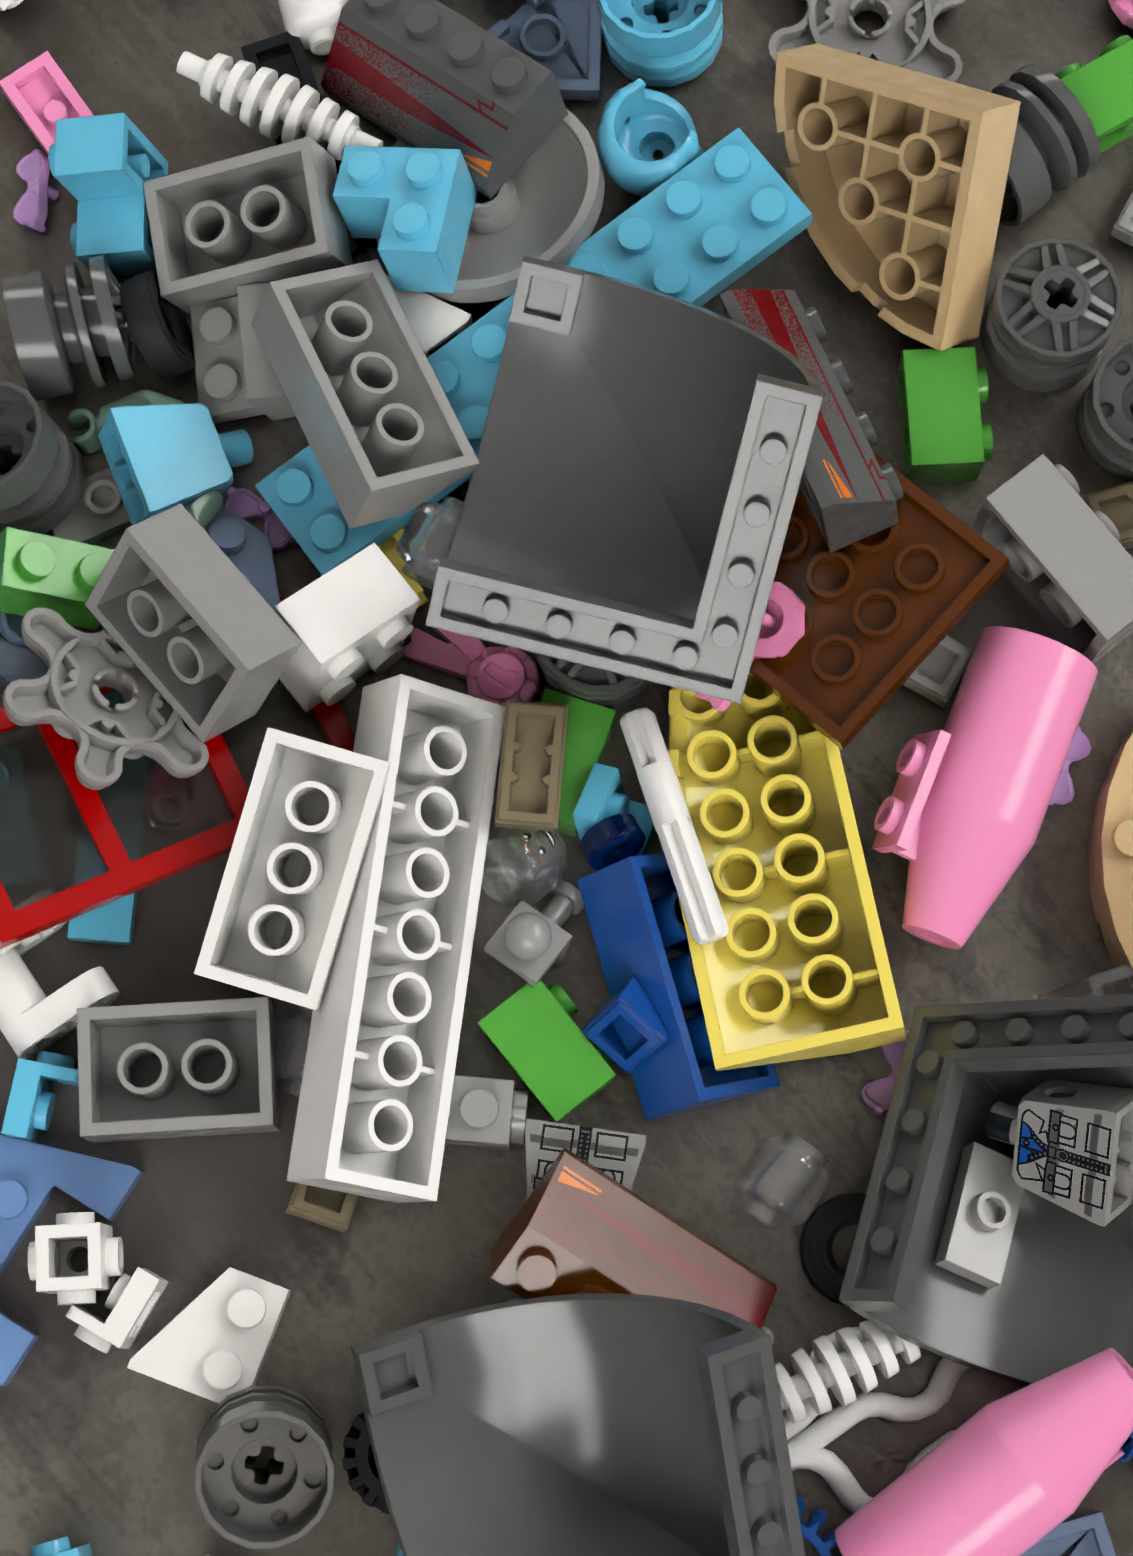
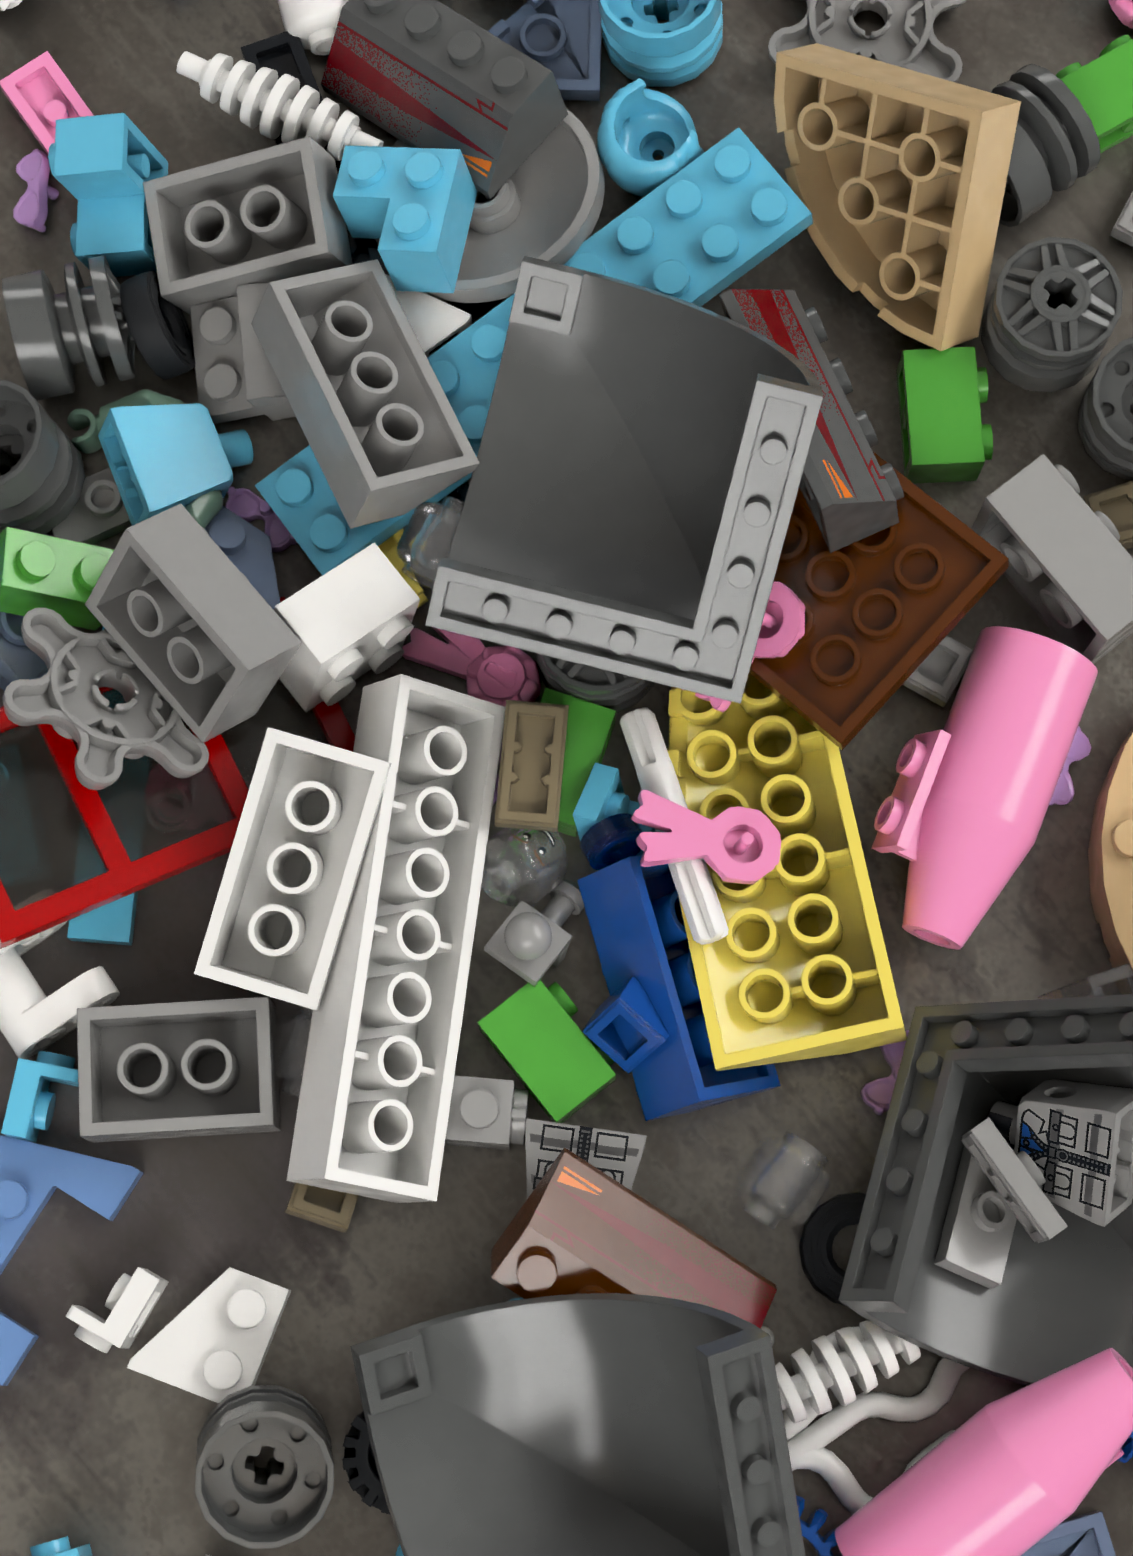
(52, 1252): white brick -> none
(736, 843): none -> bright pink piece
(1015, 1179): none -> light grey plate

